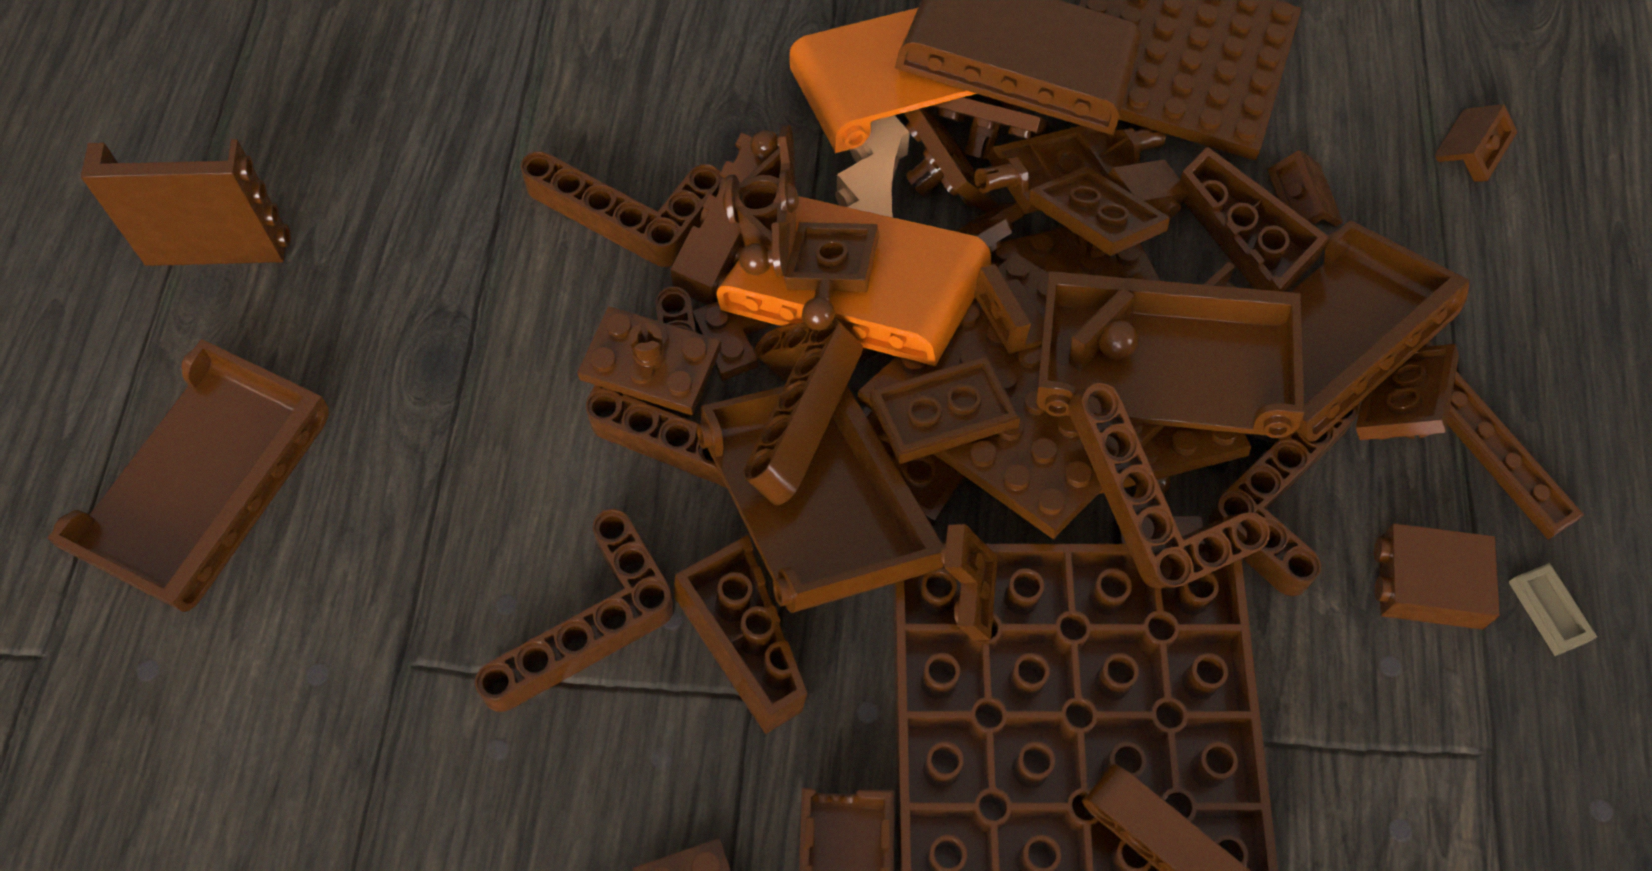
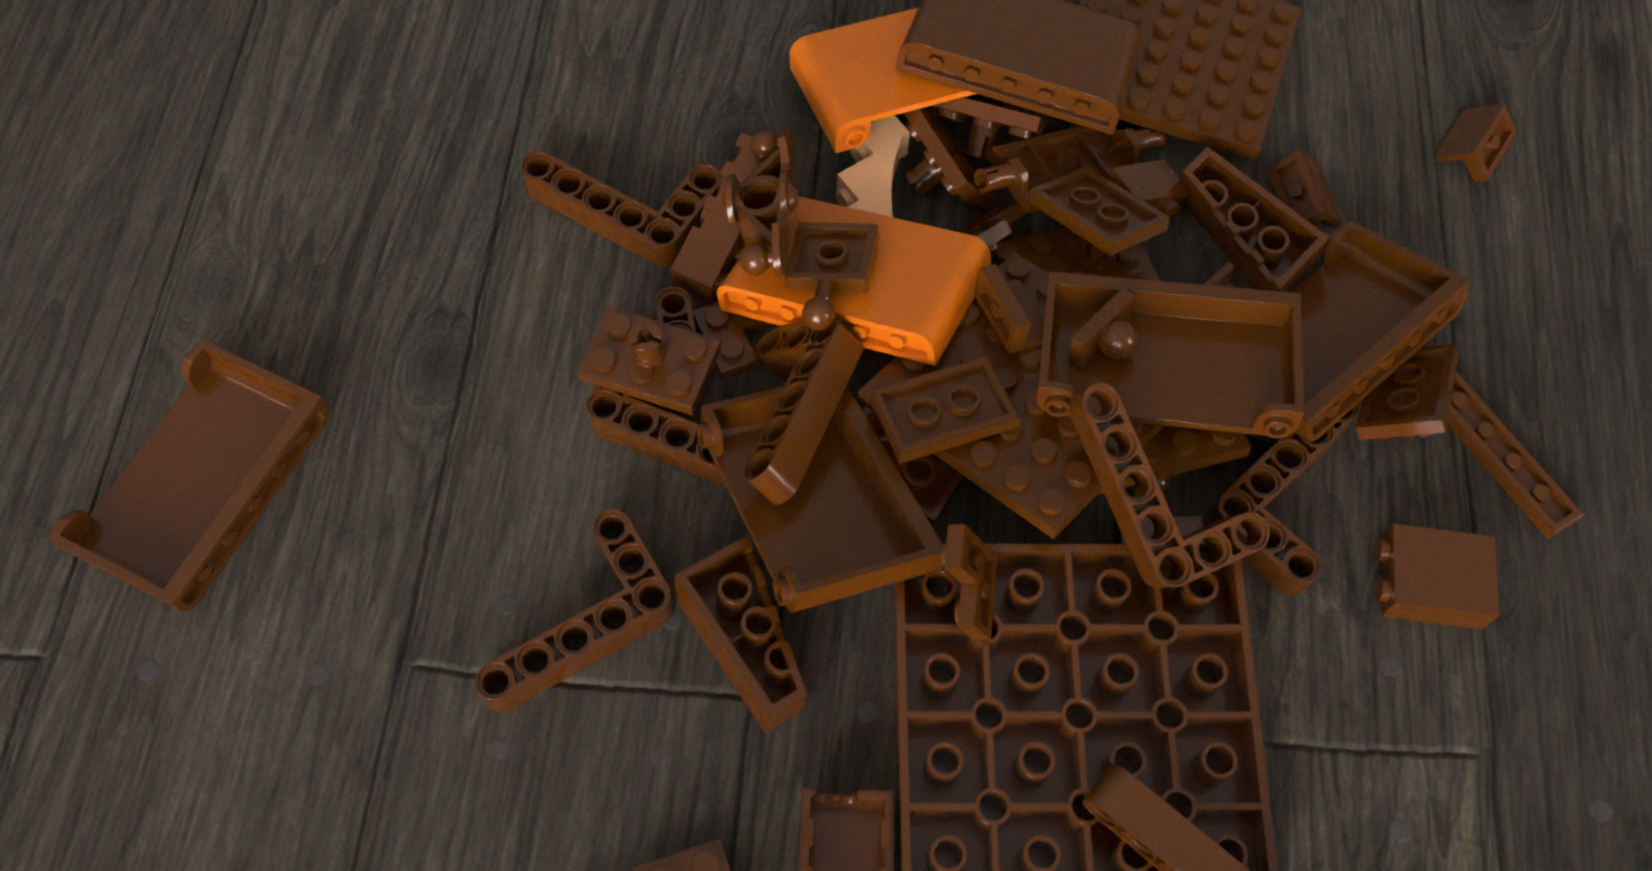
(189, 208): reddish brown panel -> none
(1552, 609): dark tan tile -> none

